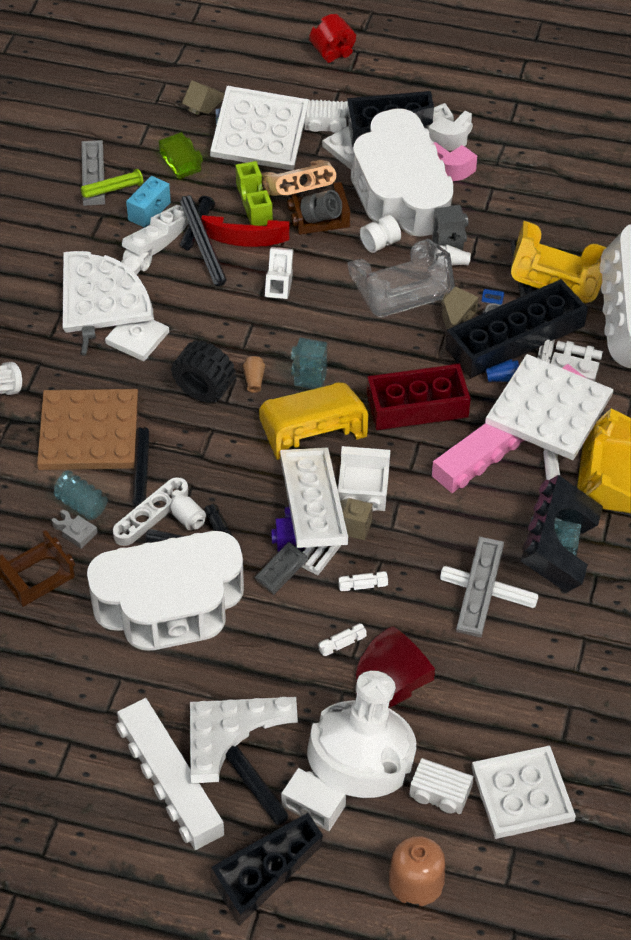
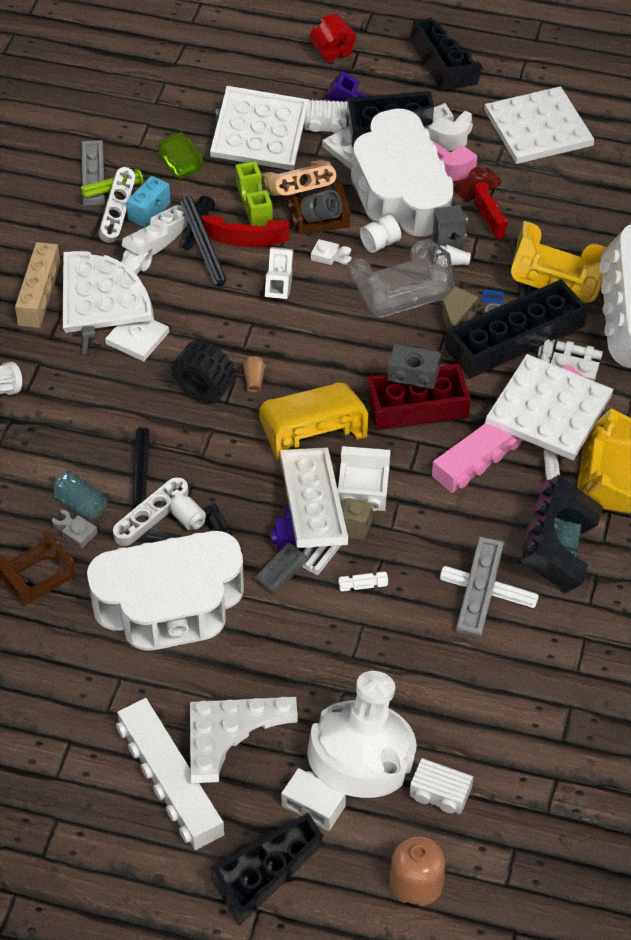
(37, 285): none -> tan brick
(88, 429): medium nougat plate -> none
(116, 204): none -> white beam
(202, 98): dark tan slope -> none
(257, 785): black axle -> none
(309, 363): clear light blue brick -> none
(328, 252): none -> white plate
(342, 88): none -> dark purple brick
(342, 639): white axle -> none
(400, 659): dark red brick -> none
(414, 366): none -> dark grey brick
(443, 57): none -> black wedge
(467, 187): none -> clear red tile
(490, 211): none -> red plate
(502, 372): blue cone -> none
(523, 792): white plate -> none
(538, 125): none -> white plate

